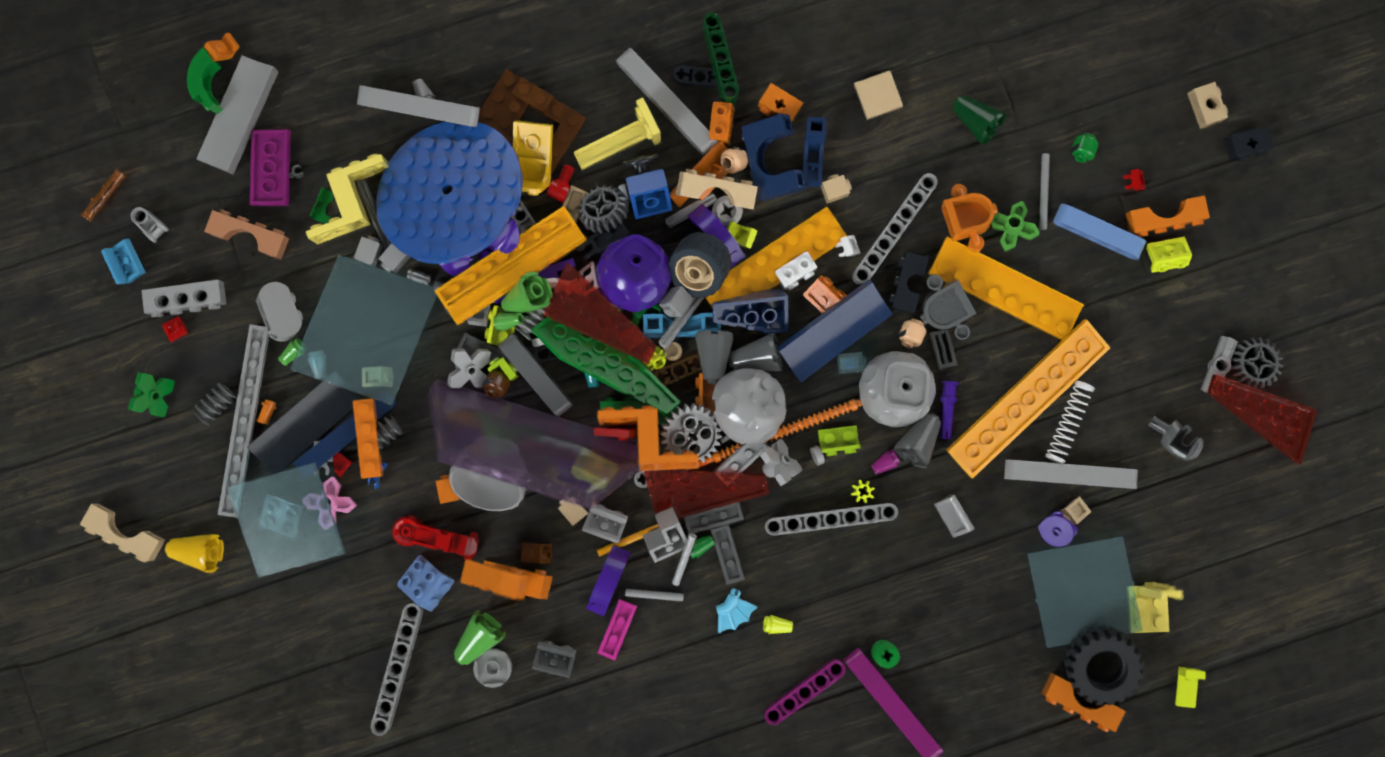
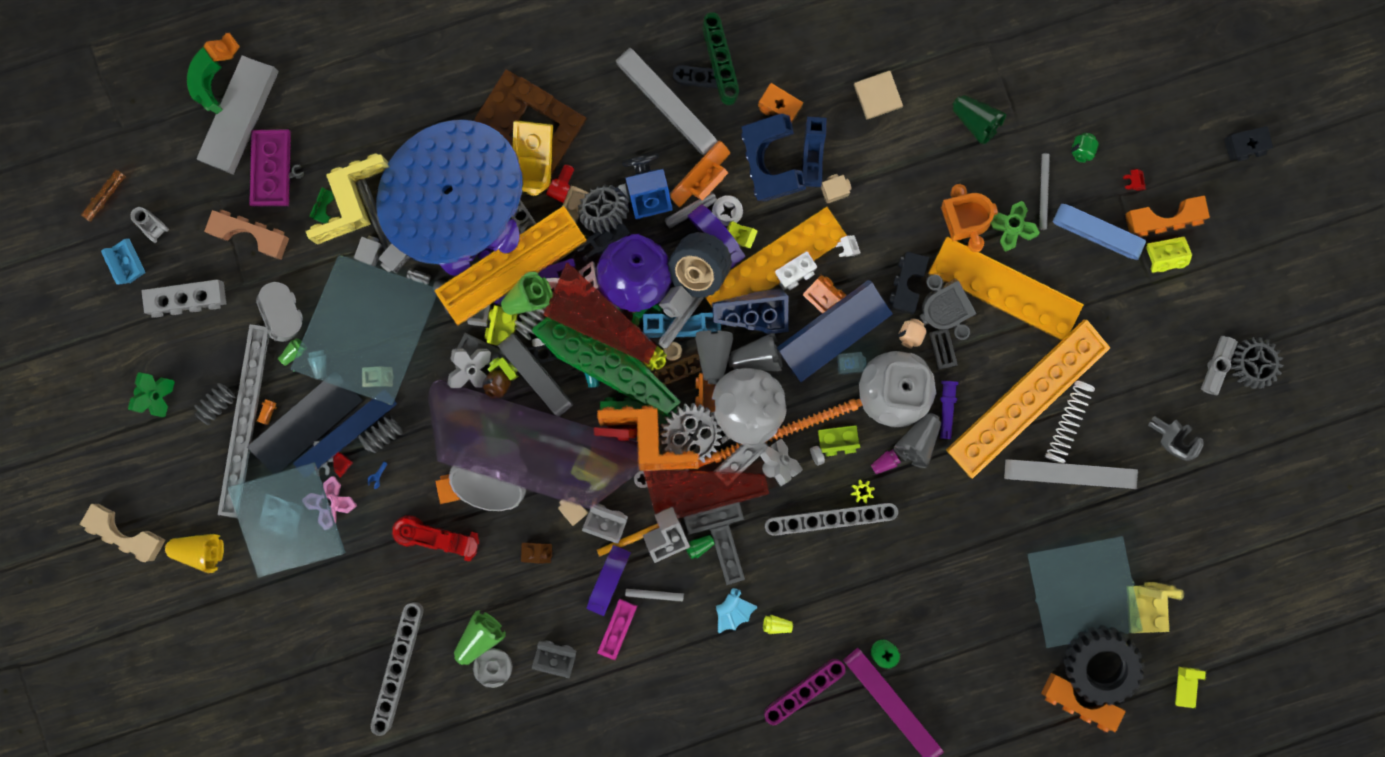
(175, 329): red tile -> none
(367, 438): orange arch -> none
(418, 106): light grey beam -> none
(421, 89): light grey cone -> none
(425, 583): medium blue bracket -> none
(505, 321): bright green cone -> none
(506, 579): orange wedge -> none
(621, 139): light yellow bracket -> none
(684, 559): light grey bar -> none
(721, 122): orange bracket -> none
(734, 160): light nougat head -> none
(739, 194): tan arch -> none
(897, 220): light grey beam -> none
(953, 515): light grey tile -> none
(1057, 529): dark purple piece -> none
(1076, 511): tan bracket -> none
(1204, 114): tan brick -> none
(1272, 417): clear red wing -> none

